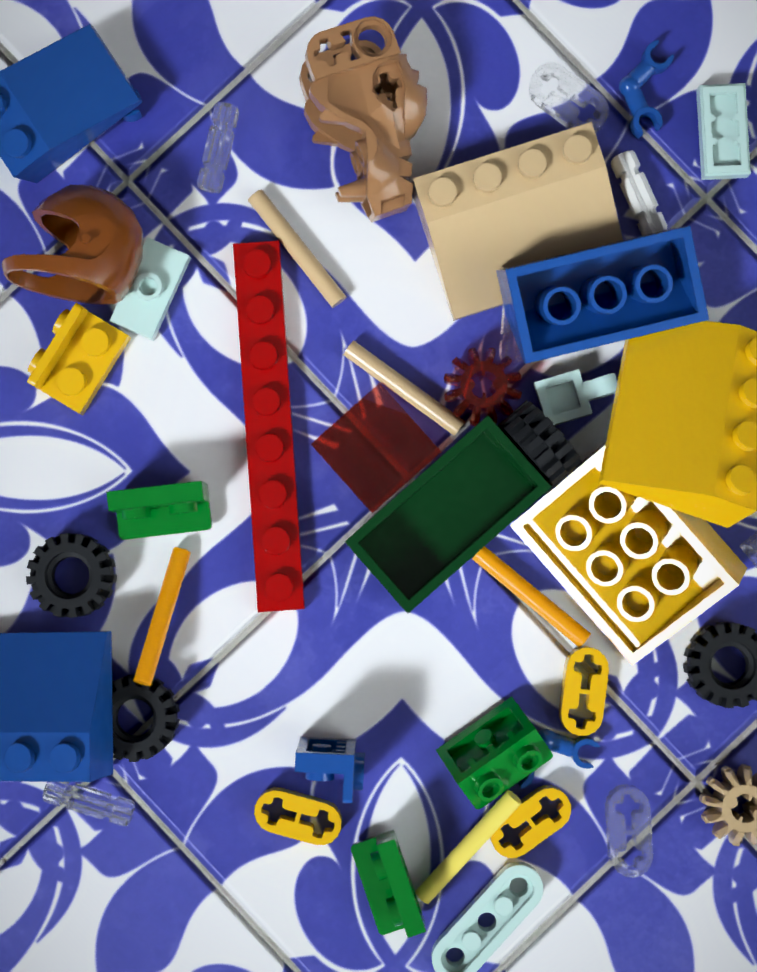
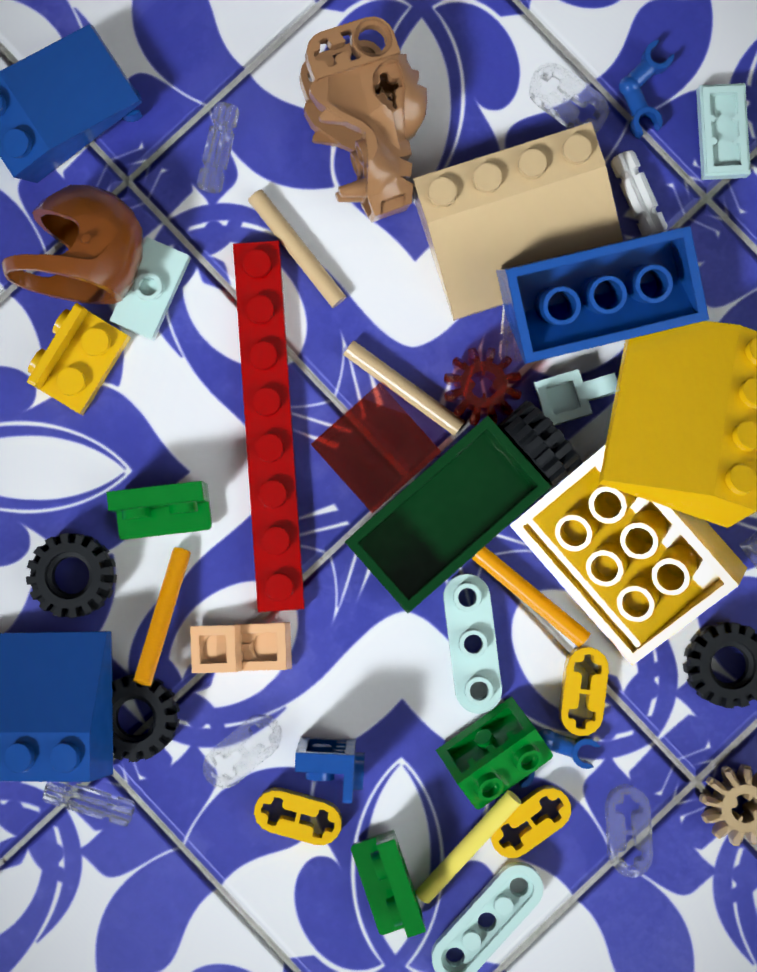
(235, 742): none -> clear beam
(241, 647): none -> light nougat slope
(479, 665): none -> light aqua plate

